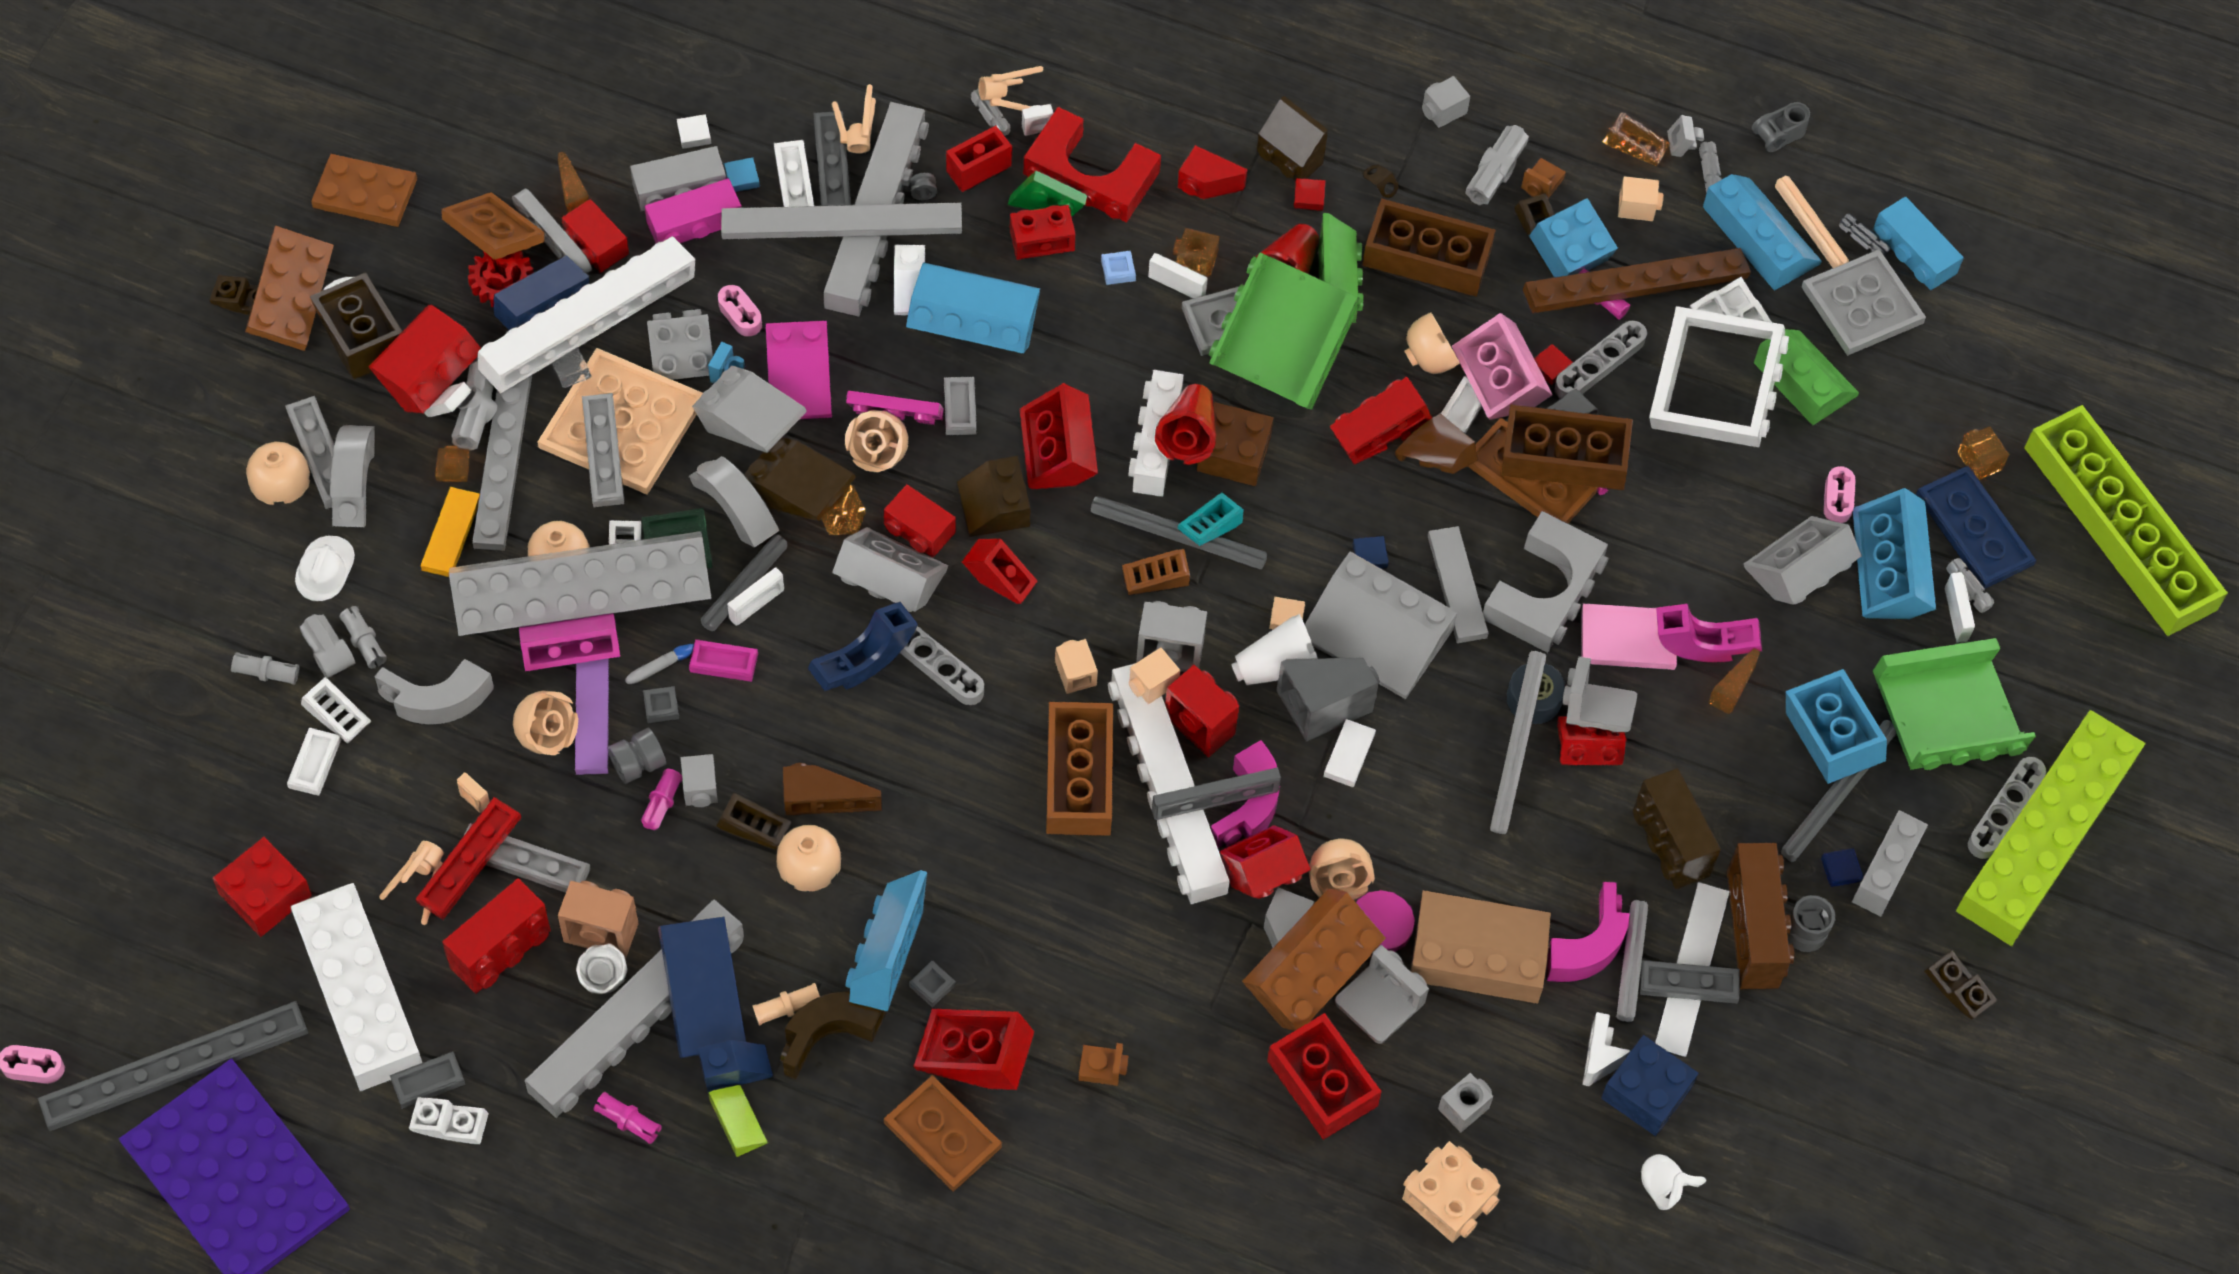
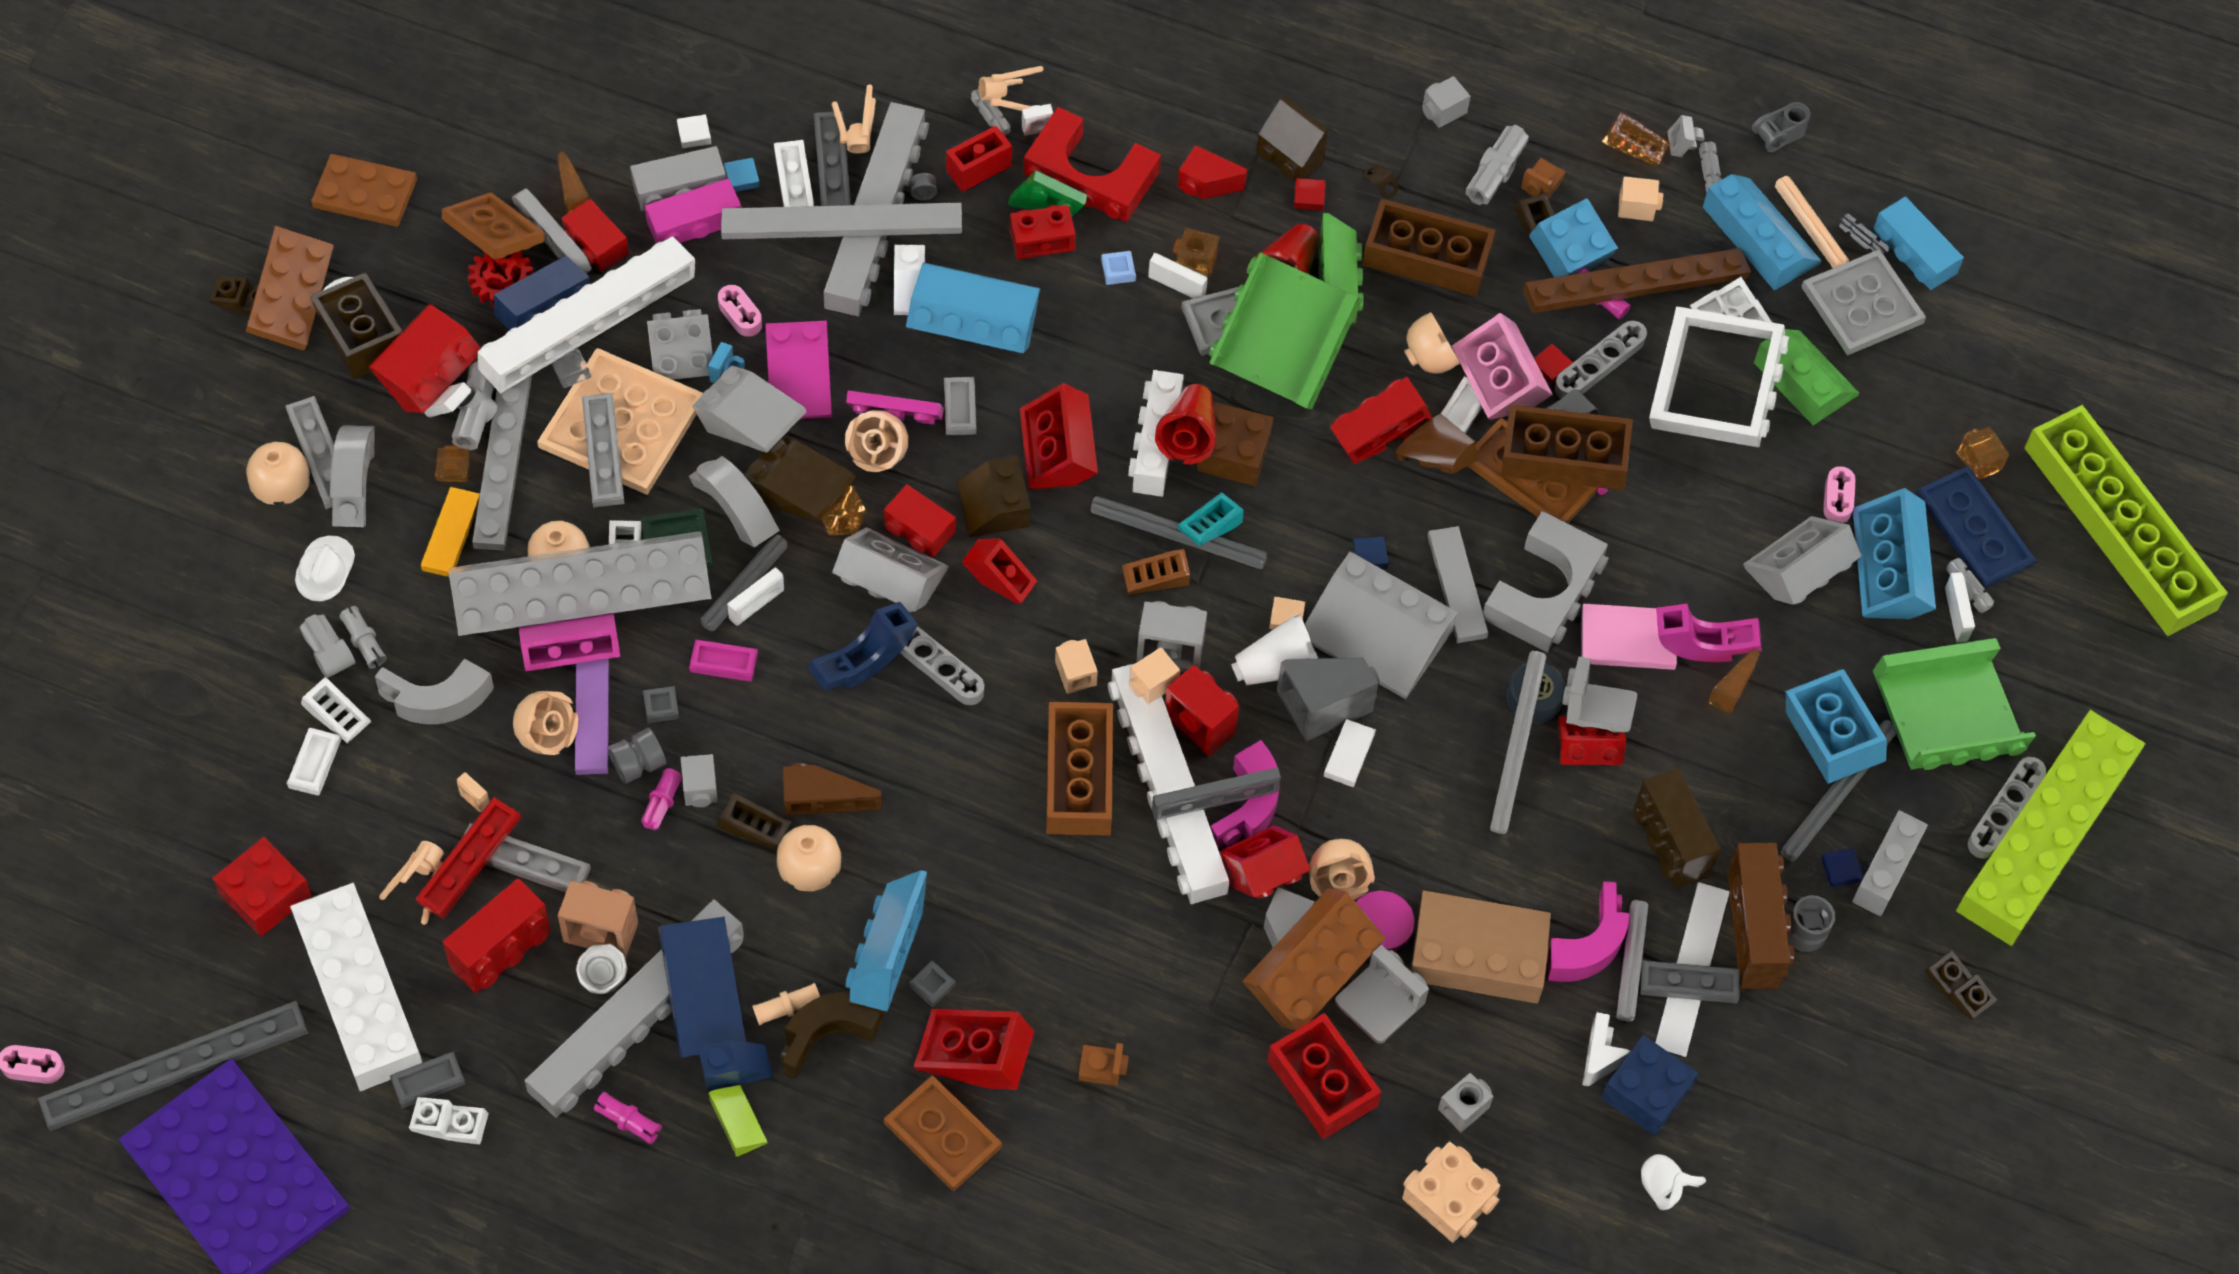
(265, 668): light grey pin -> none
(662, 662): light grey piece -> none

